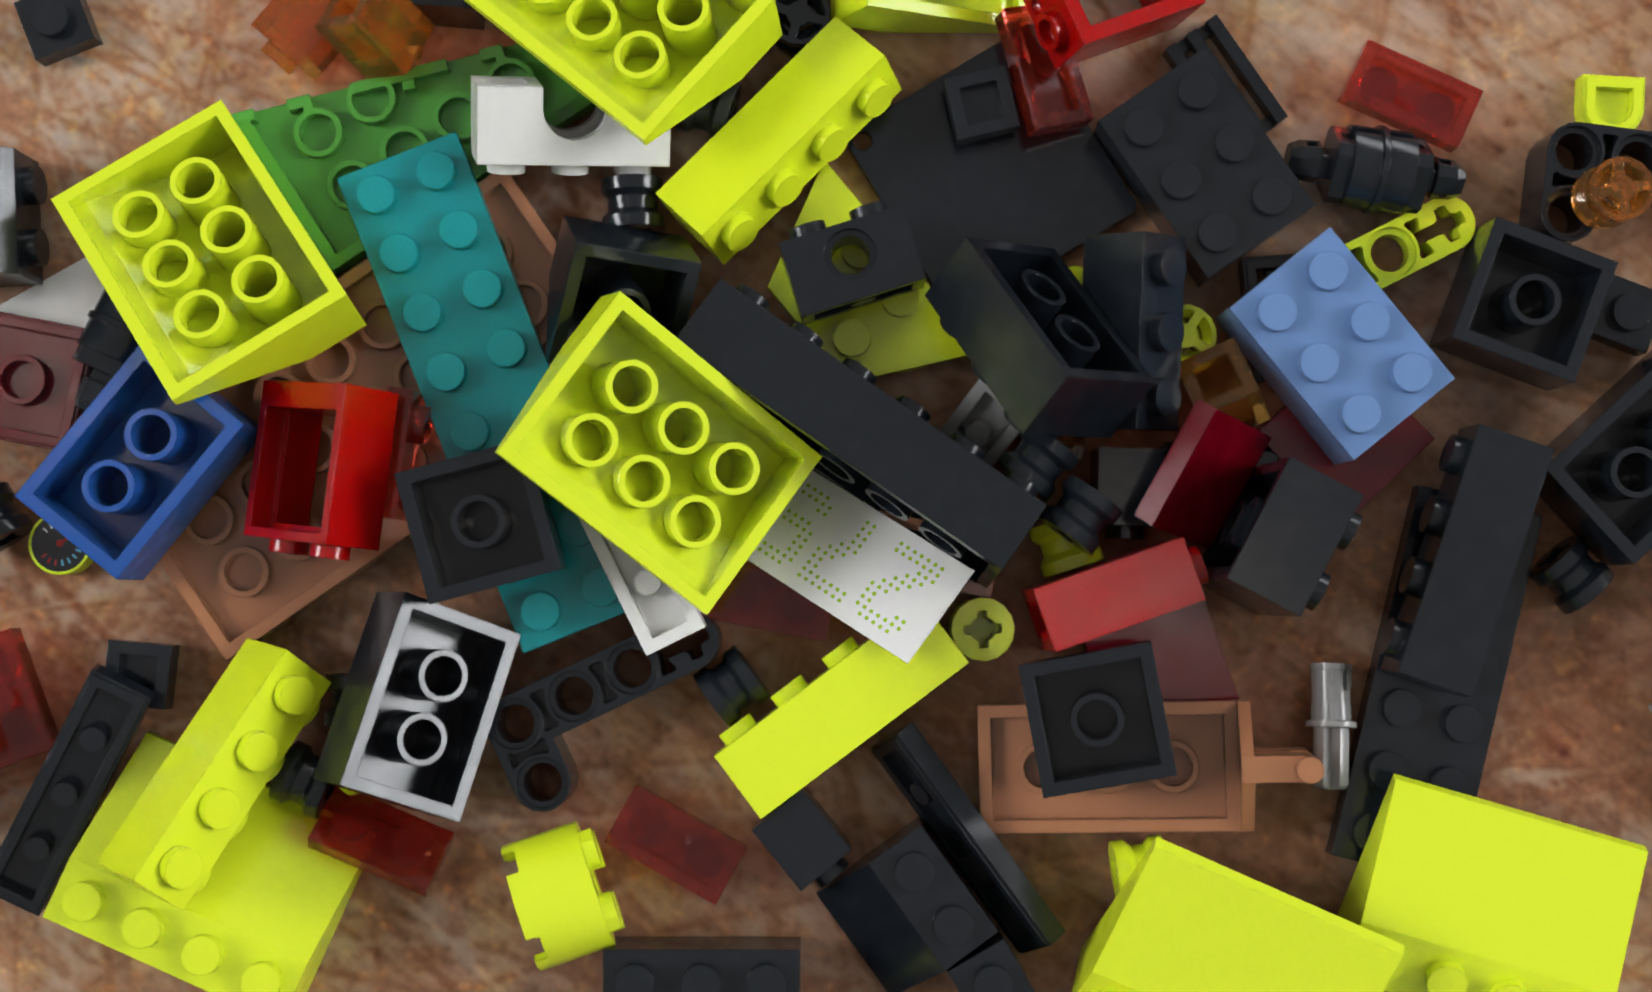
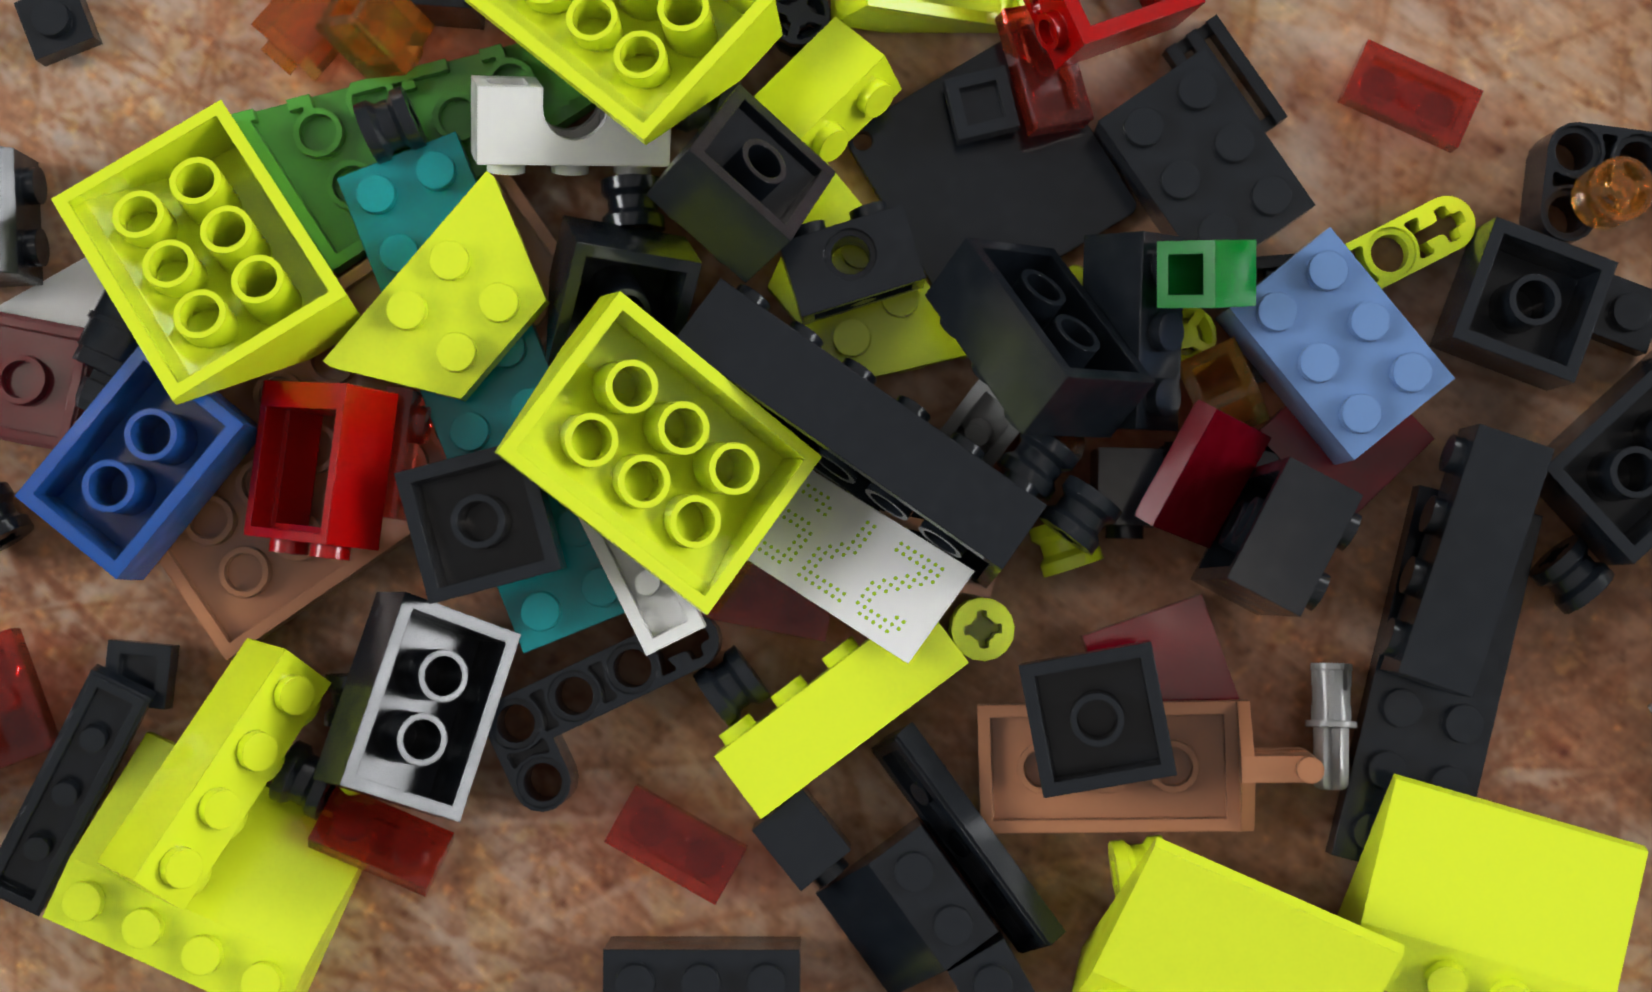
(54, 552): black tile -> none
(389, 125): none -> black wheel
(451, 304): none -> neon yellow wing
(560, 894): neon yellow brick -> none
(742, 184): none -> black slope
(1116, 593): red window -> none
(1206, 273): none -> green brick
(1375, 169): black piece -> none
(1609, 100): neon yellow tile -> none

